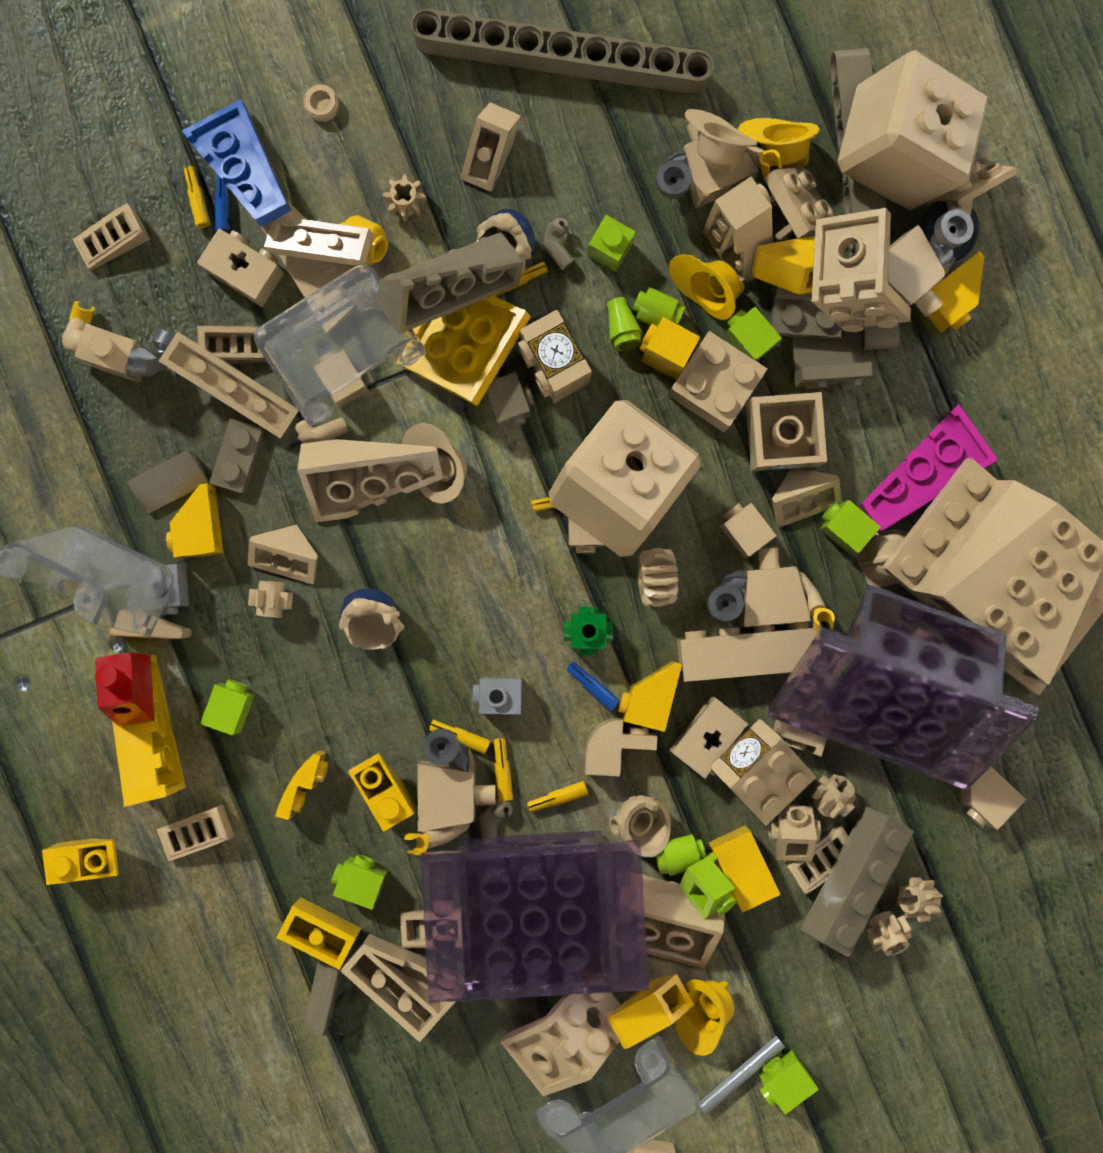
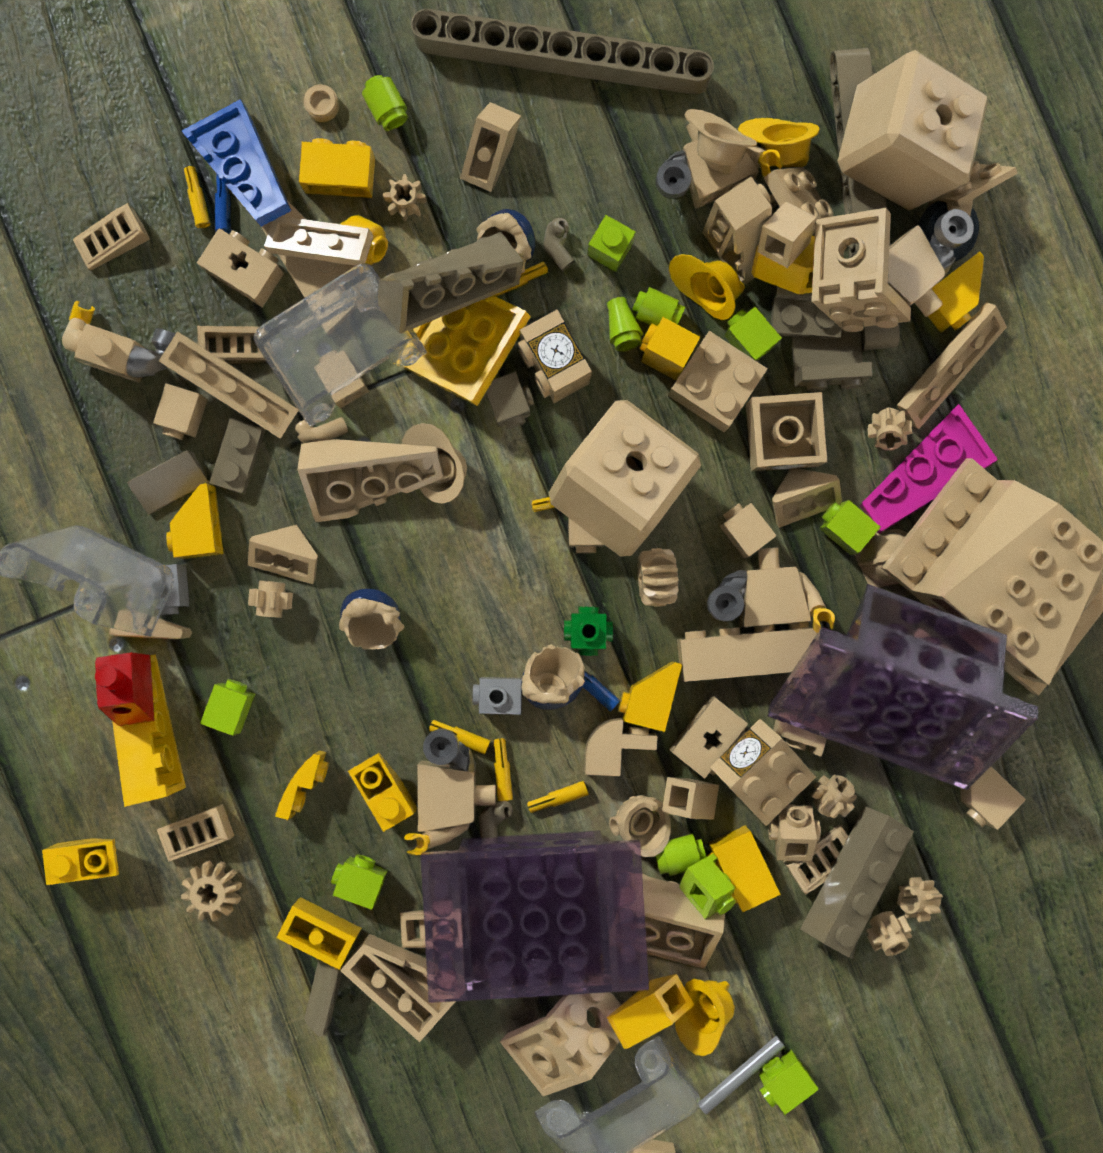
(180, 412): none -> tan brick
(200, 895): none -> tan gear
(337, 168): none -> yellow brick
(385, 102): none -> lime brick
(553, 677): none -> tan hair
(690, 798): none -> tan brick
(786, 234): none -> tan brick
(889, 429): none -> tan gear
(952, 365): none -> tan plate

